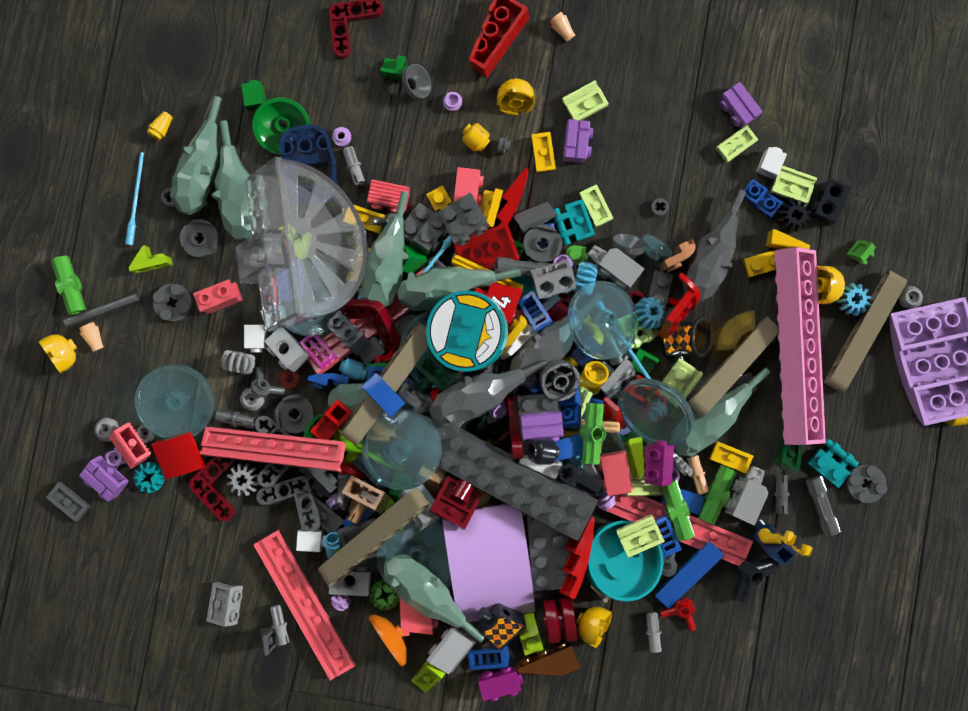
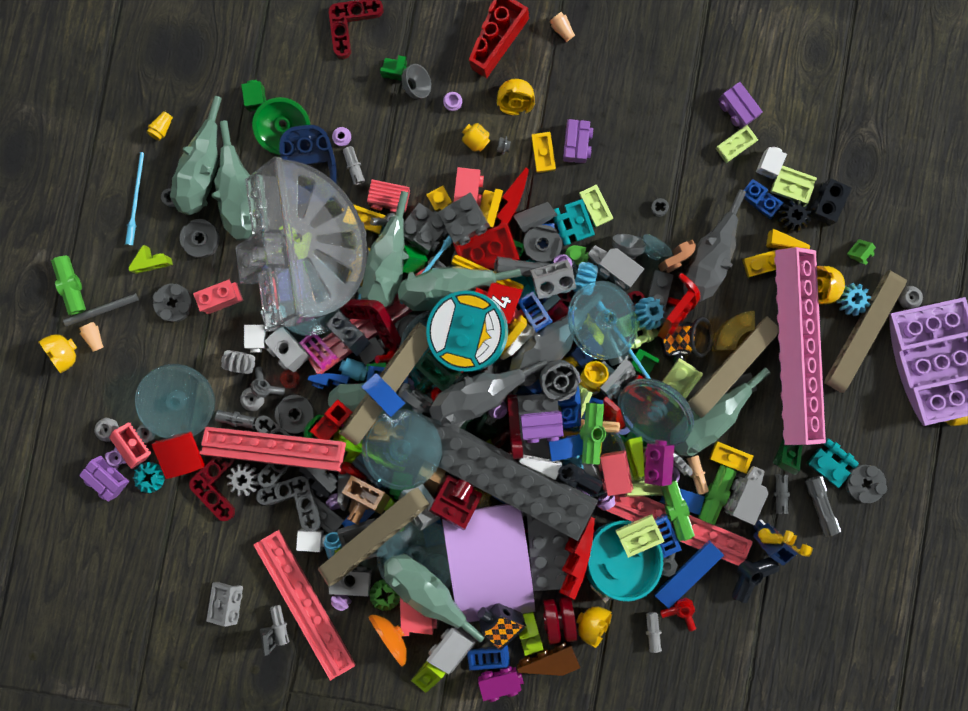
(68, 501): dark grey plate -> none
(543, 451): black head -> none
(585, 101): yellowish green plate -> none

